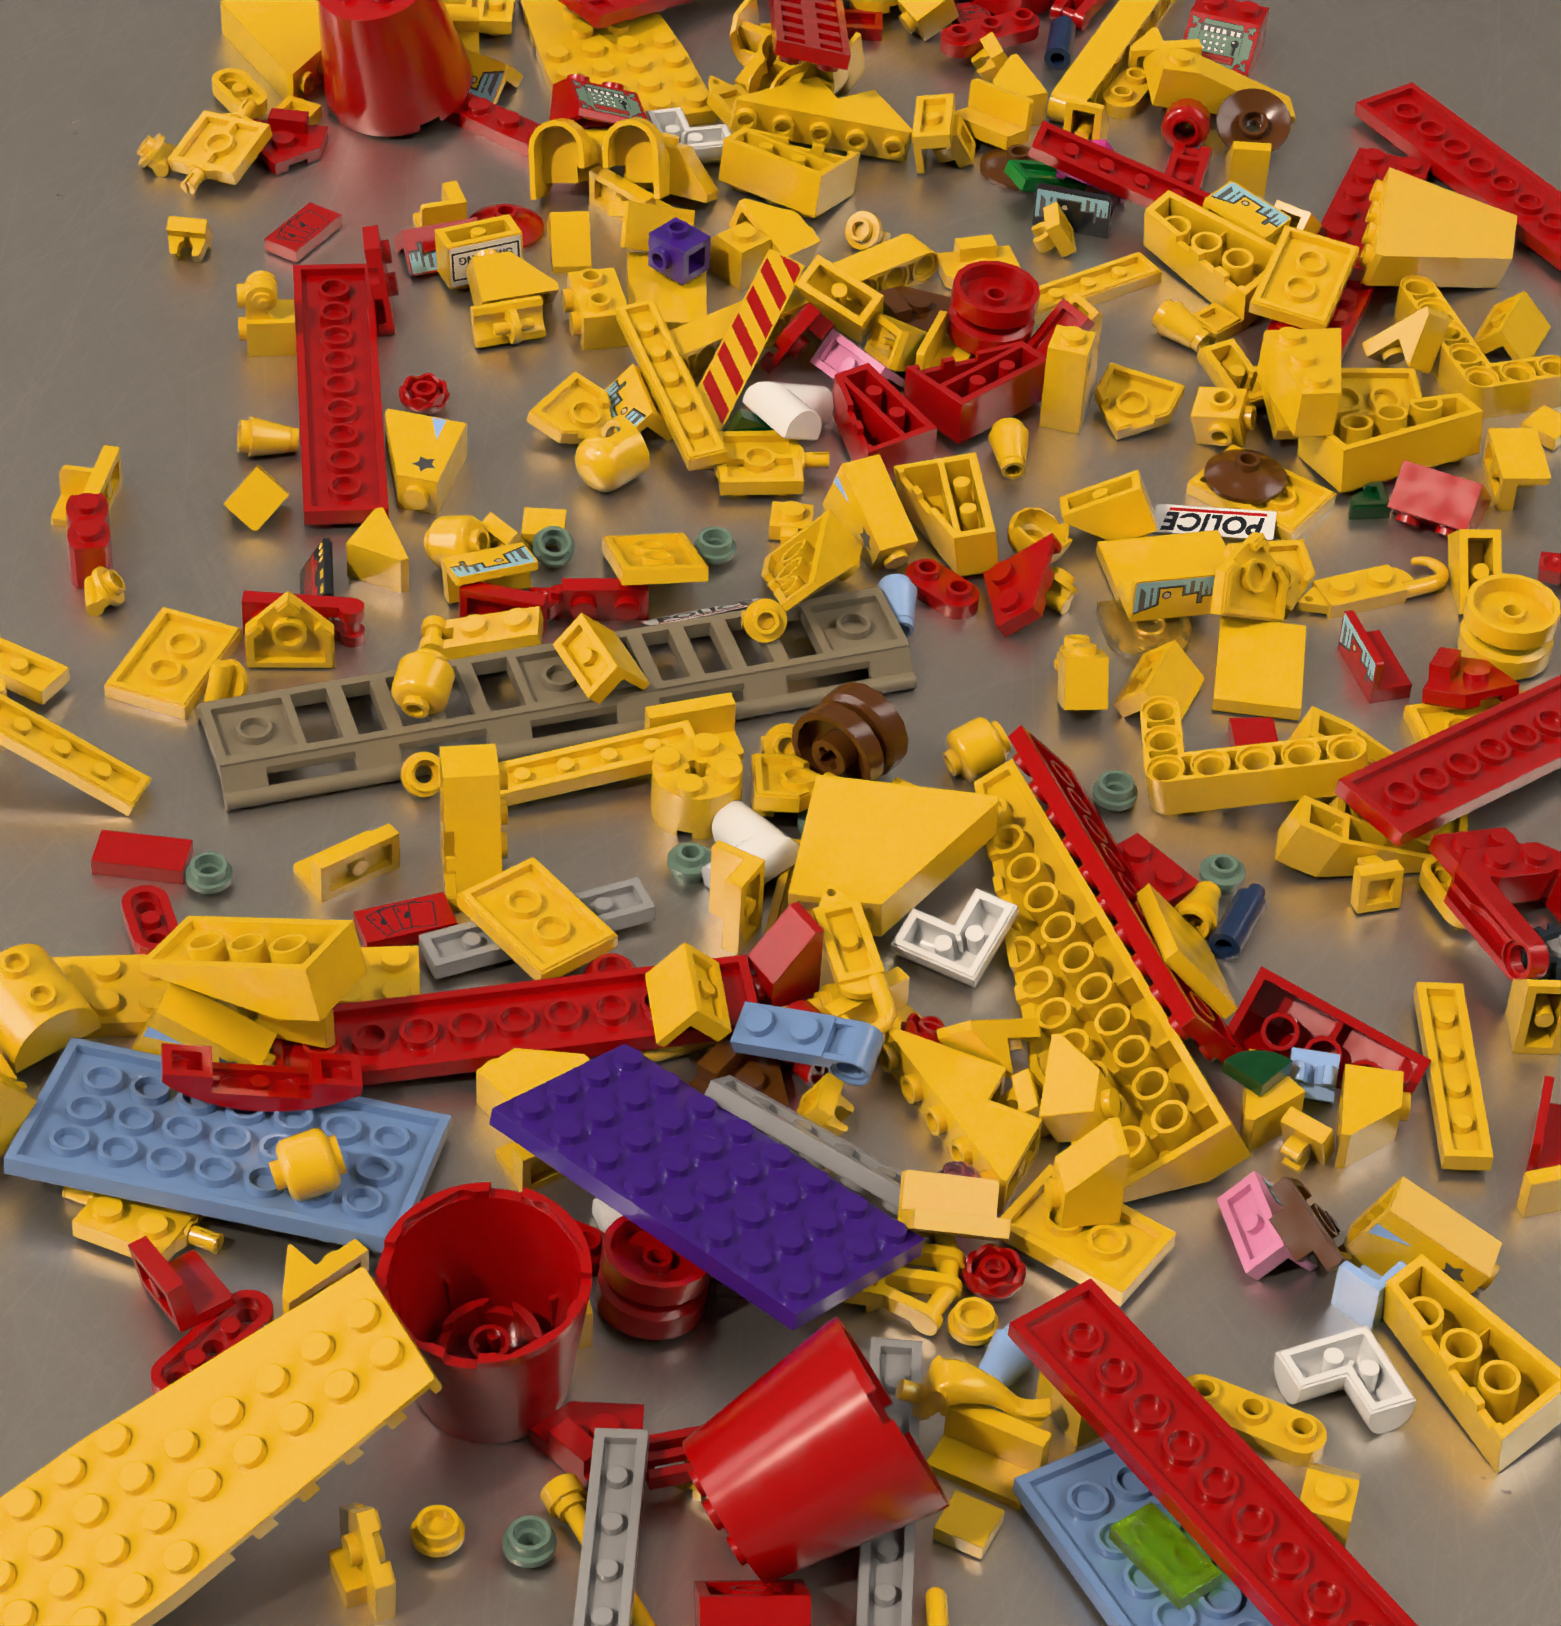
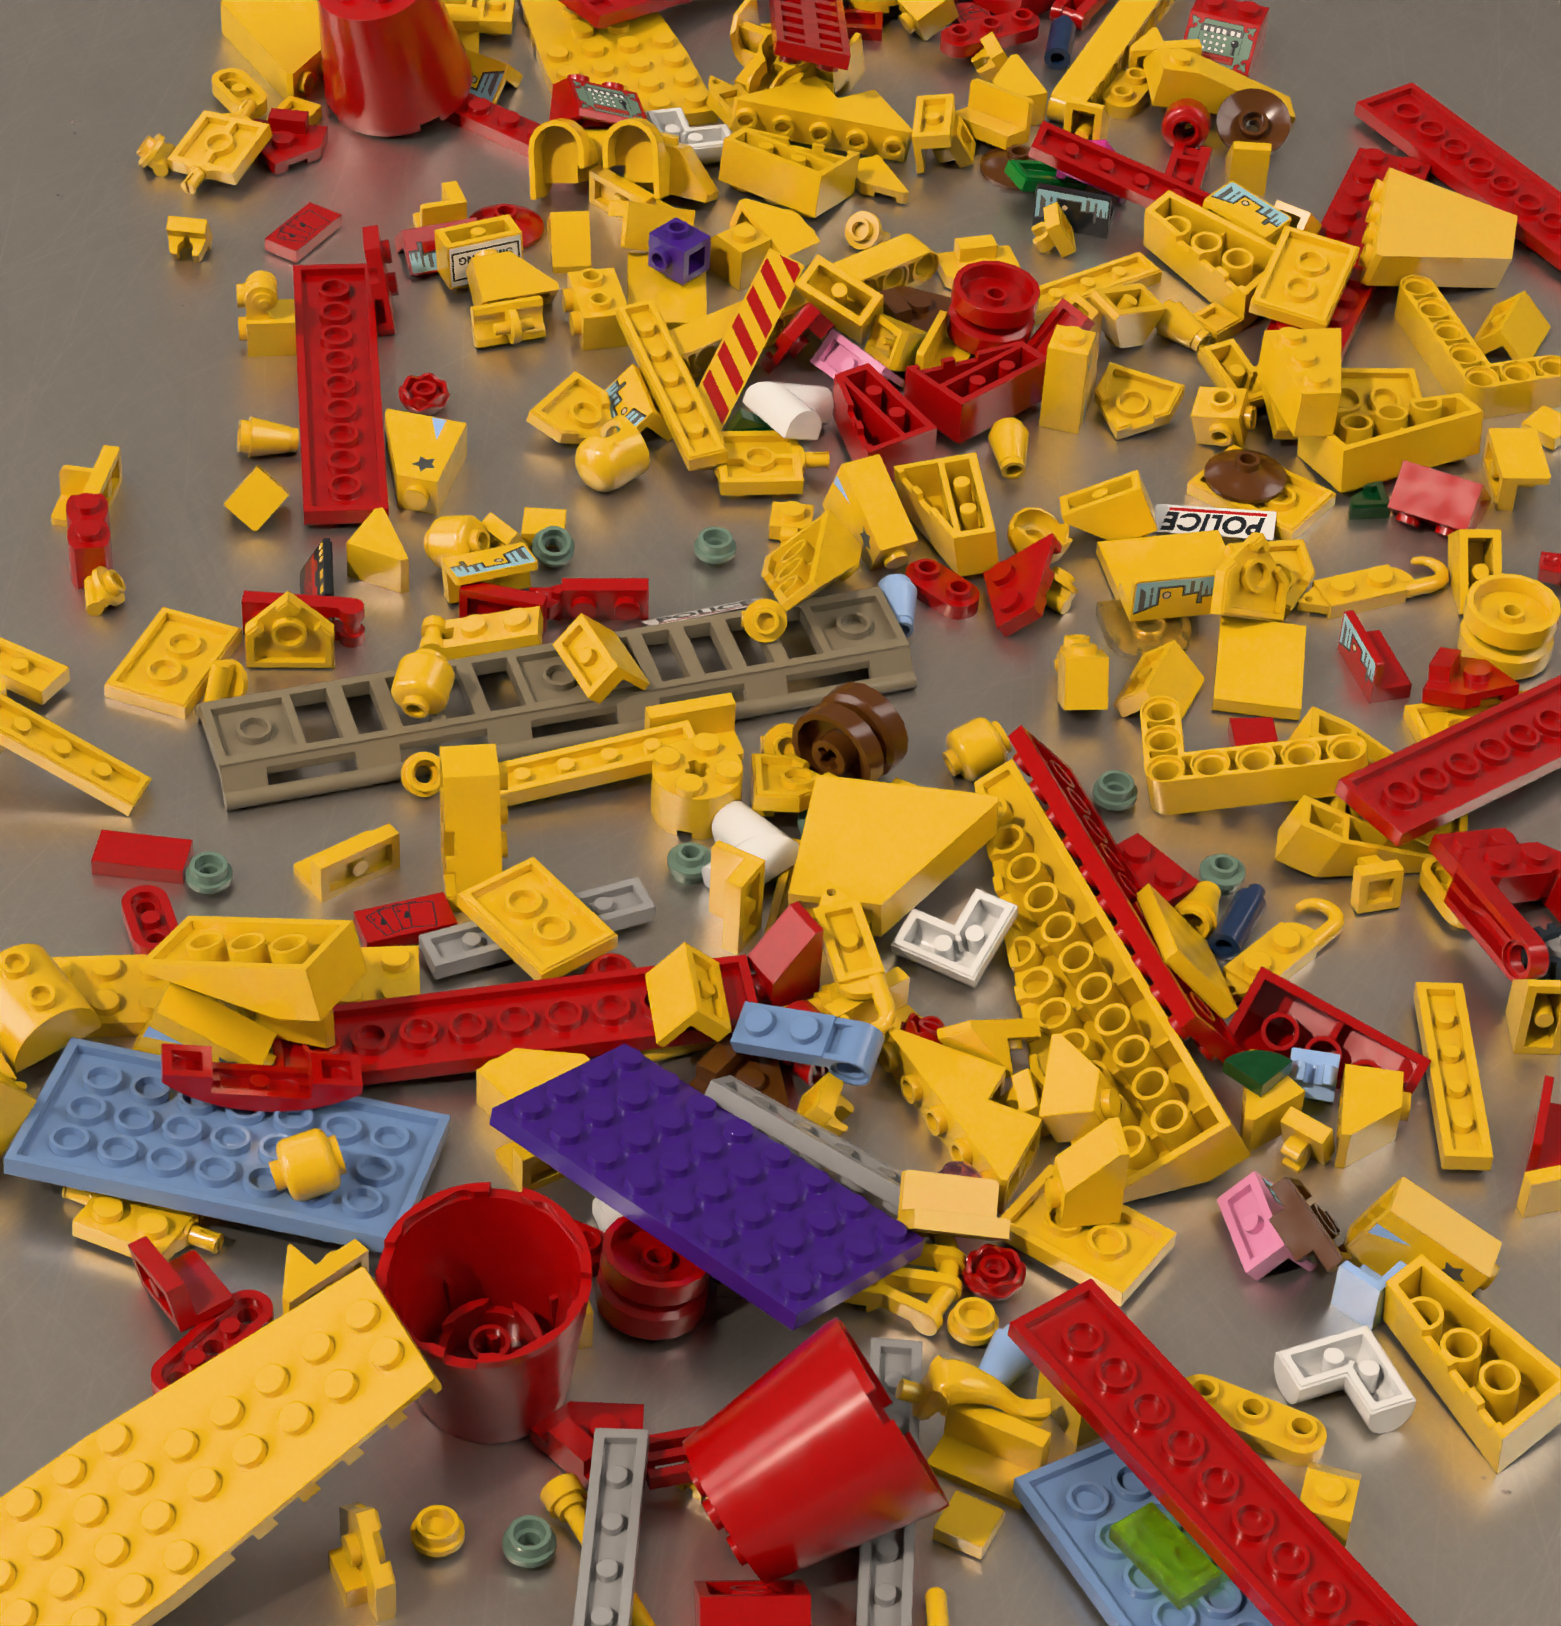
(654, 559): yellow tile -> none
(876, 177): none -> yellow tile
(1128, 313): none -> yellow slope
(1284, 948): none -> yellow plate
(1411, 339): yellow slope -> none

